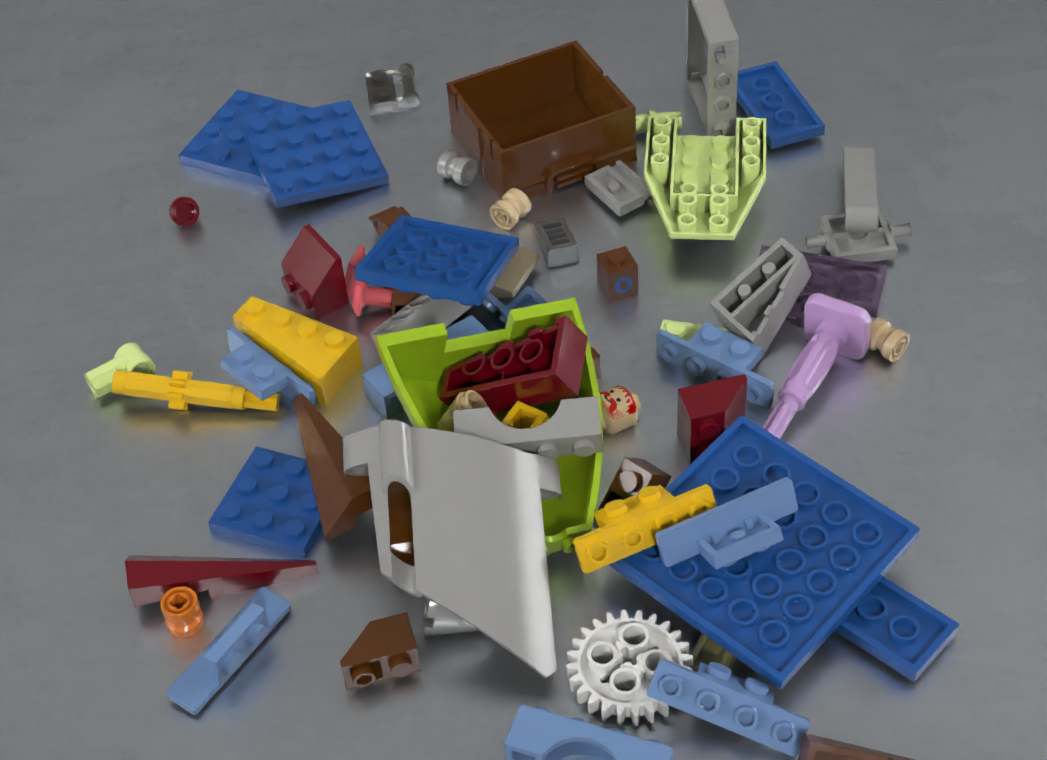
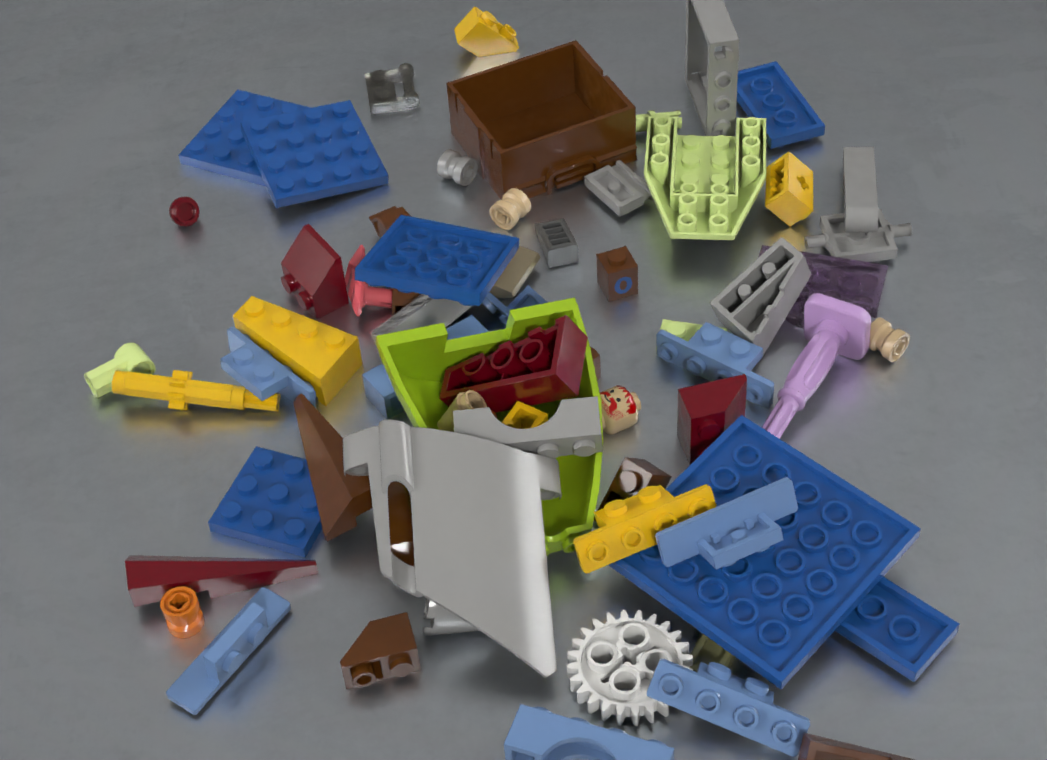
(484, 35): none -> yellow slope
(789, 189): none -> yellow brick

